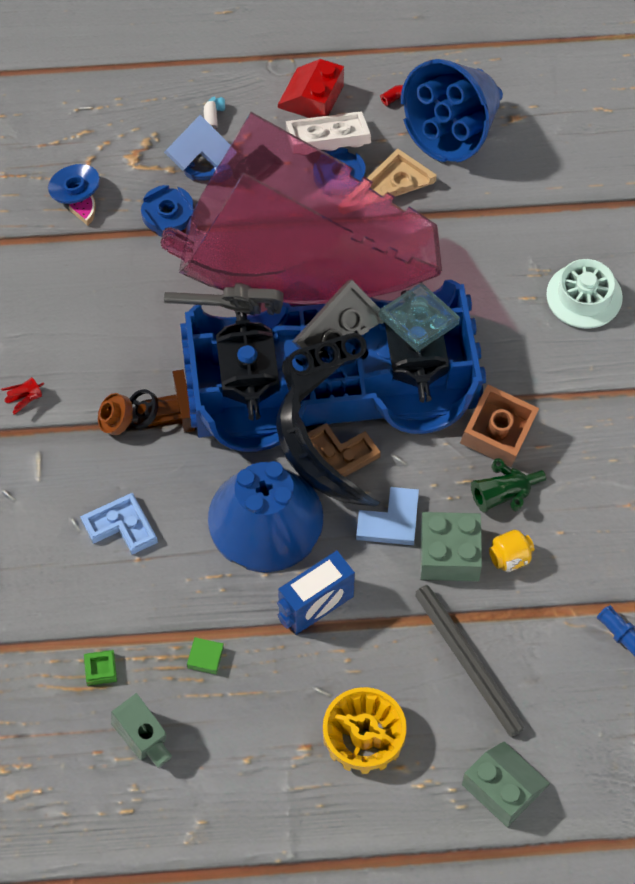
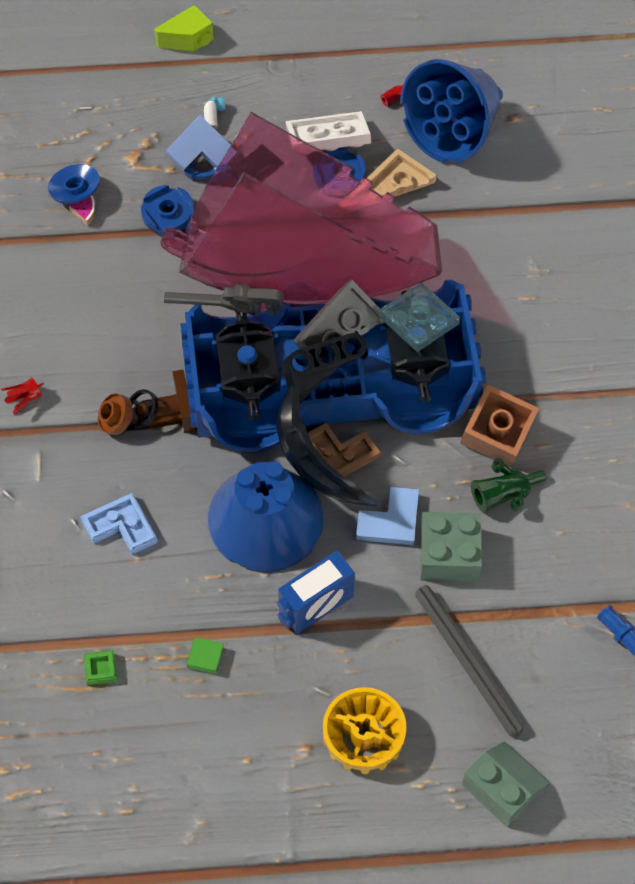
(135, 719): sand green torso -> none
(185, 31): none -> lime slope
(313, 89): red slope -> none
(511, 550): yellow head -> none
(584, 294): light aqua piece -> none

